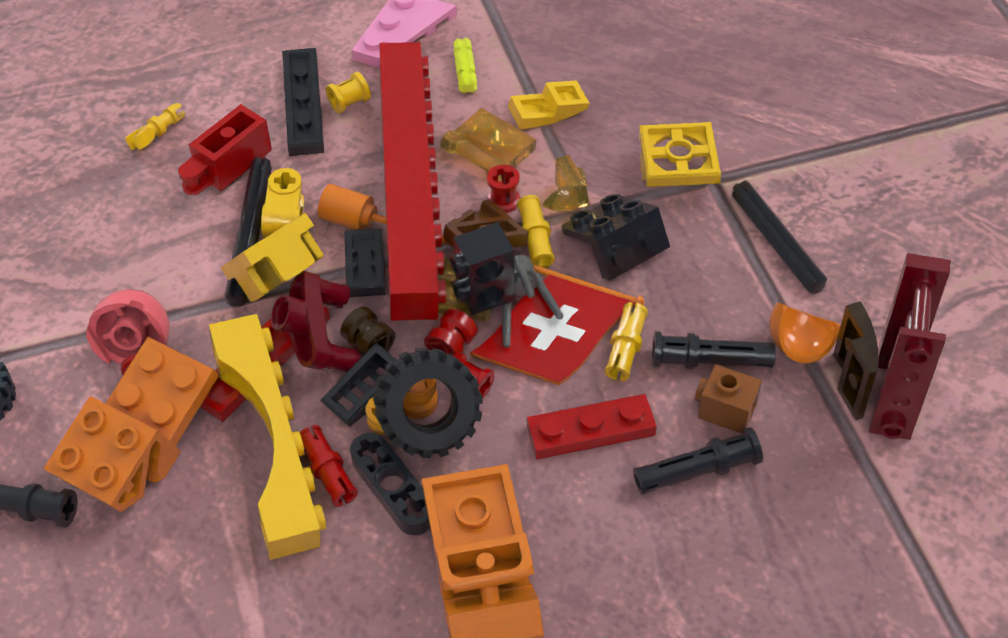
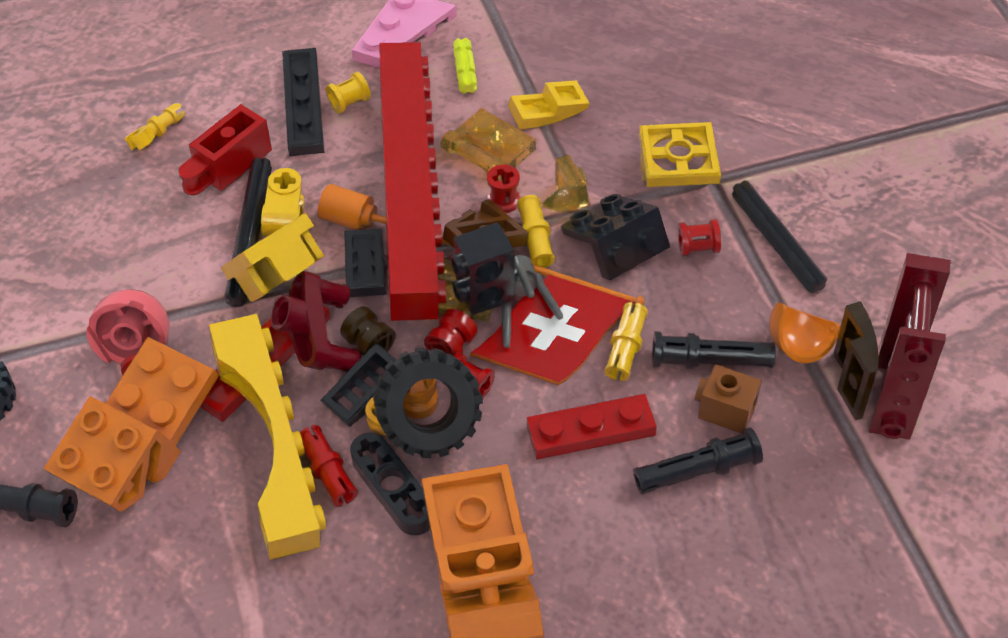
(711, 242): none -> red bush

